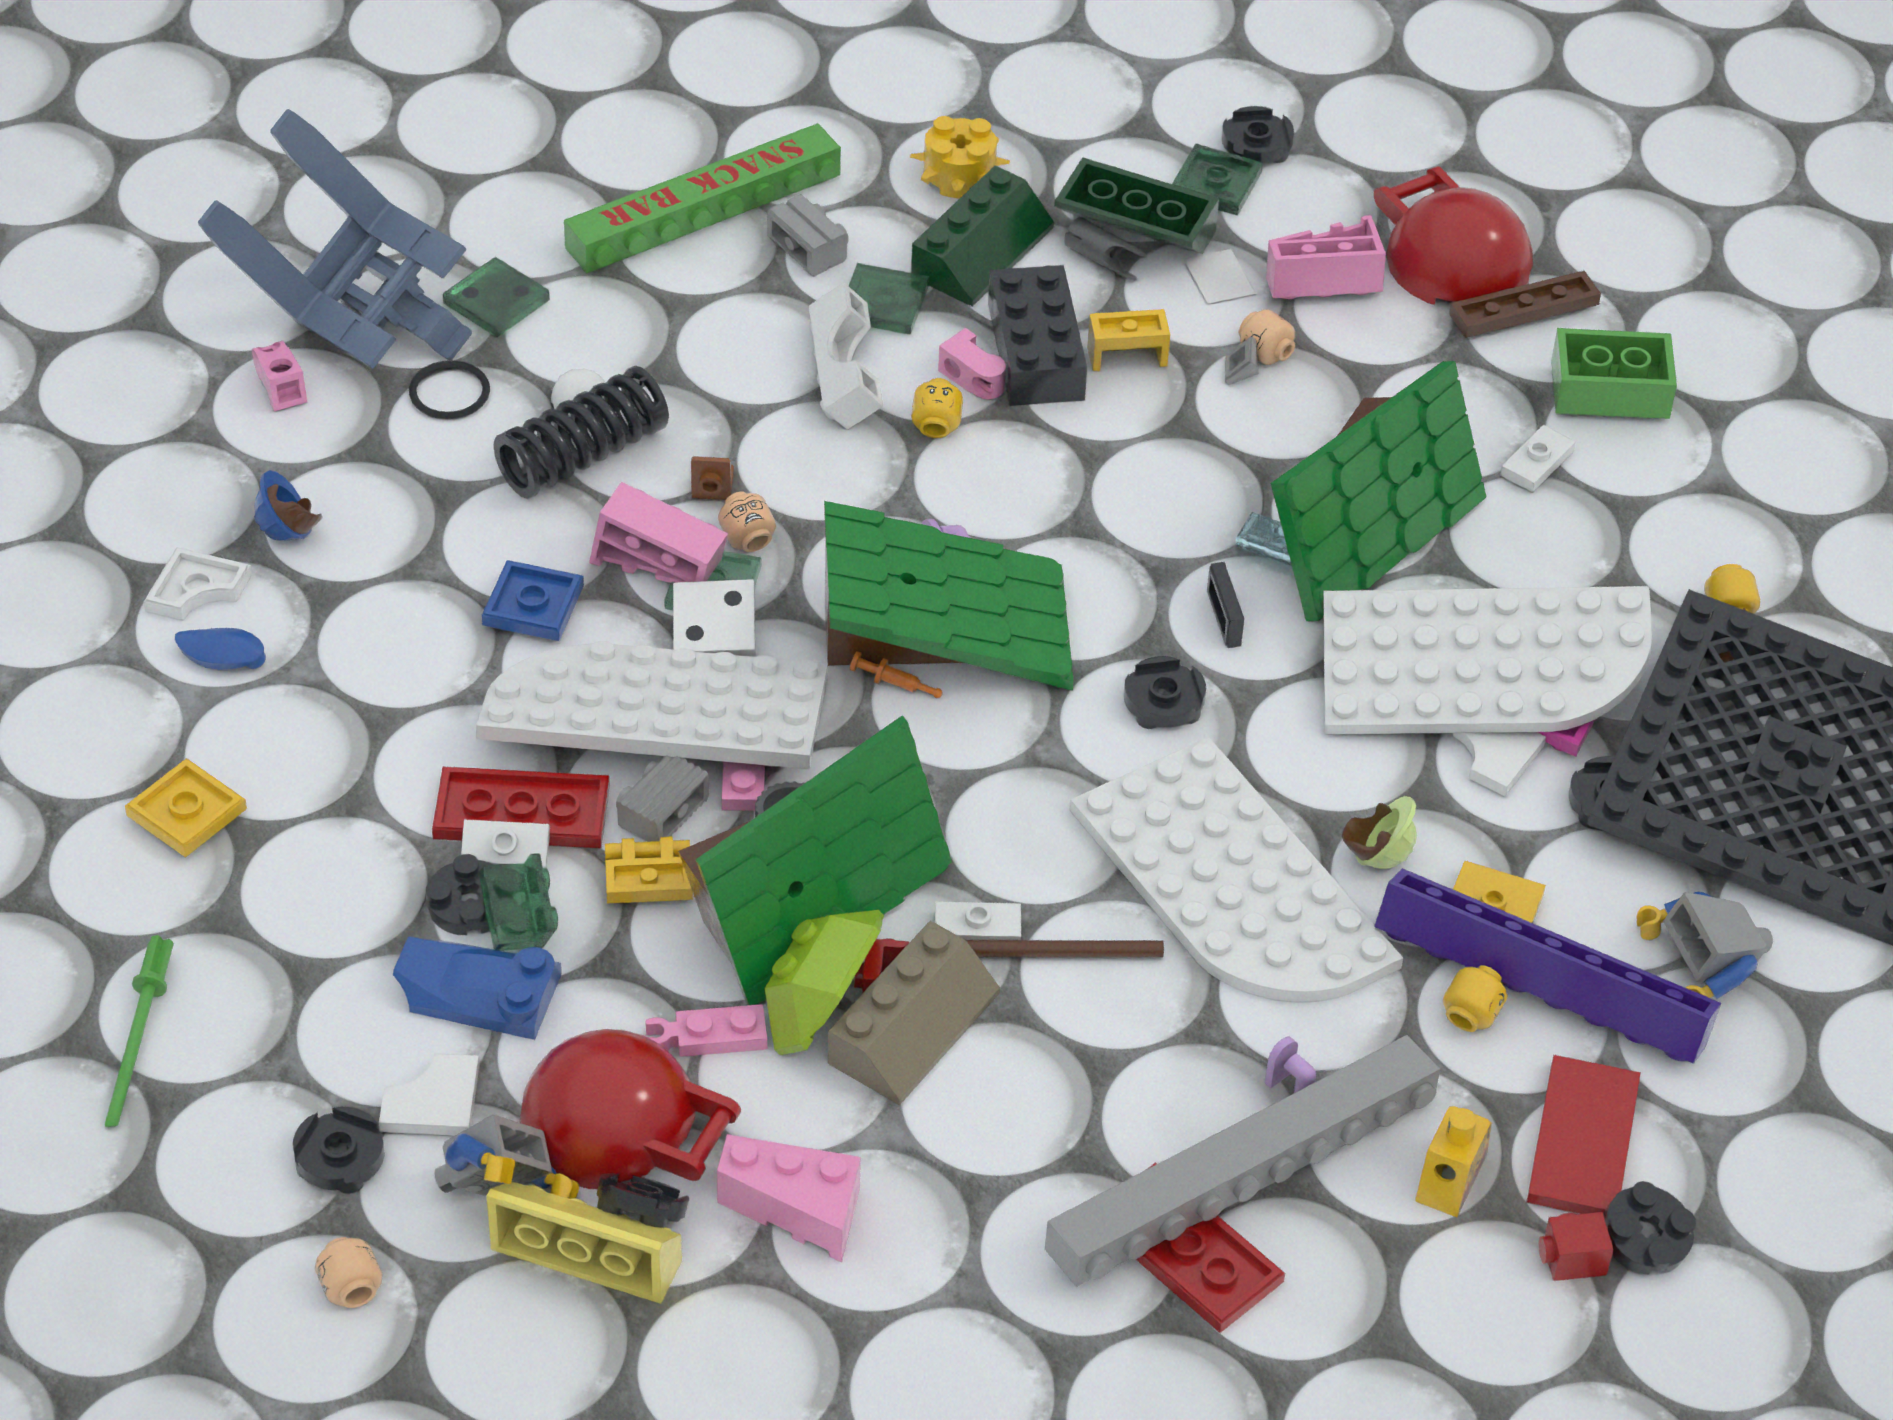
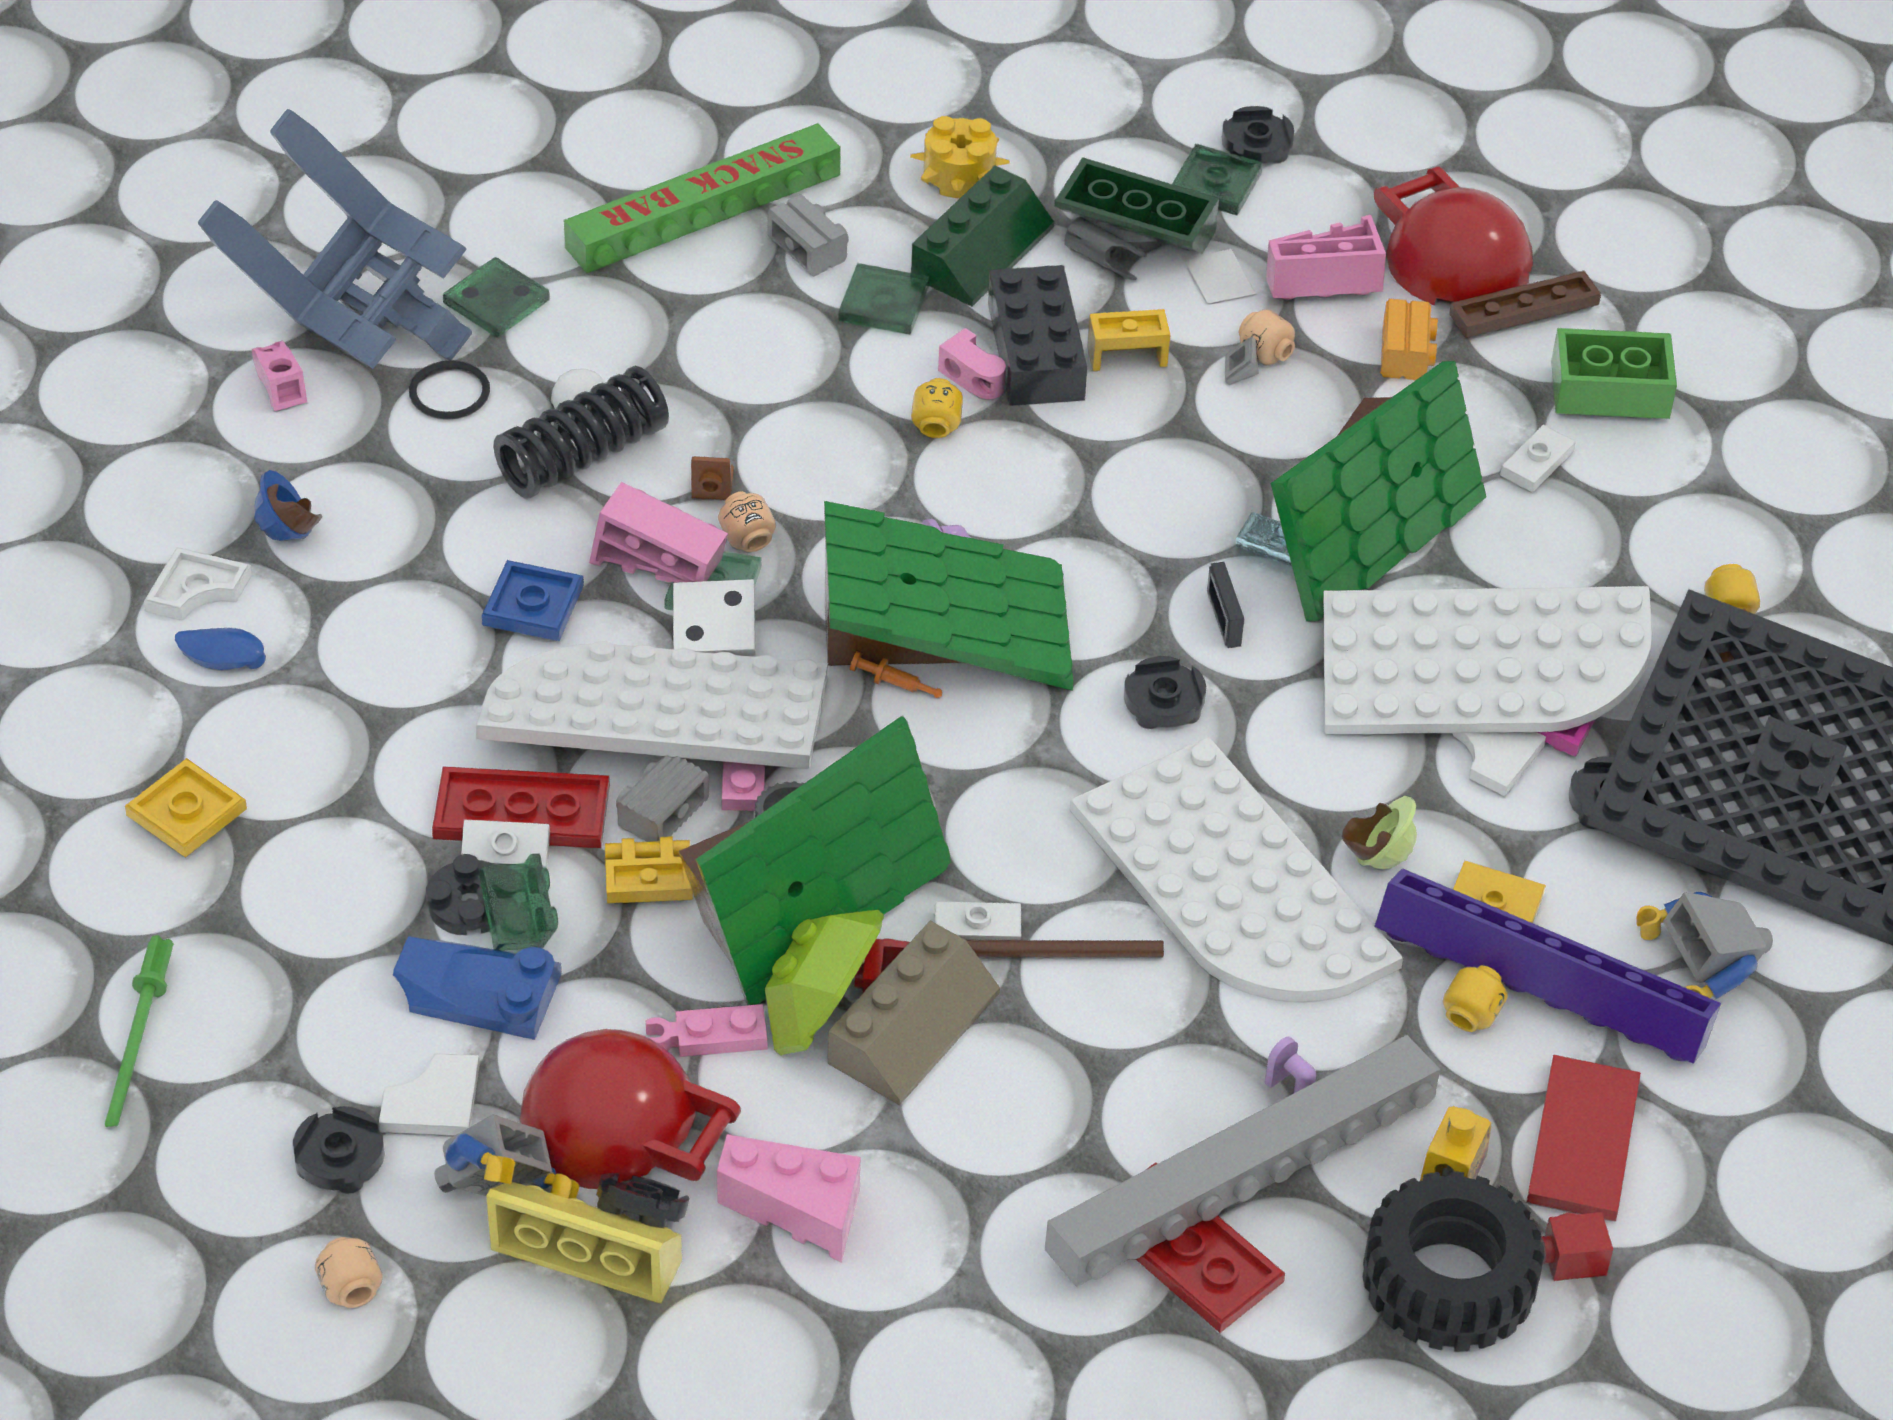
(846, 386): white arch -> none
(1407, 339): none -> light orange brick
(1444, 1307): none -> black tyre
(1664, 1213): black plate -> none

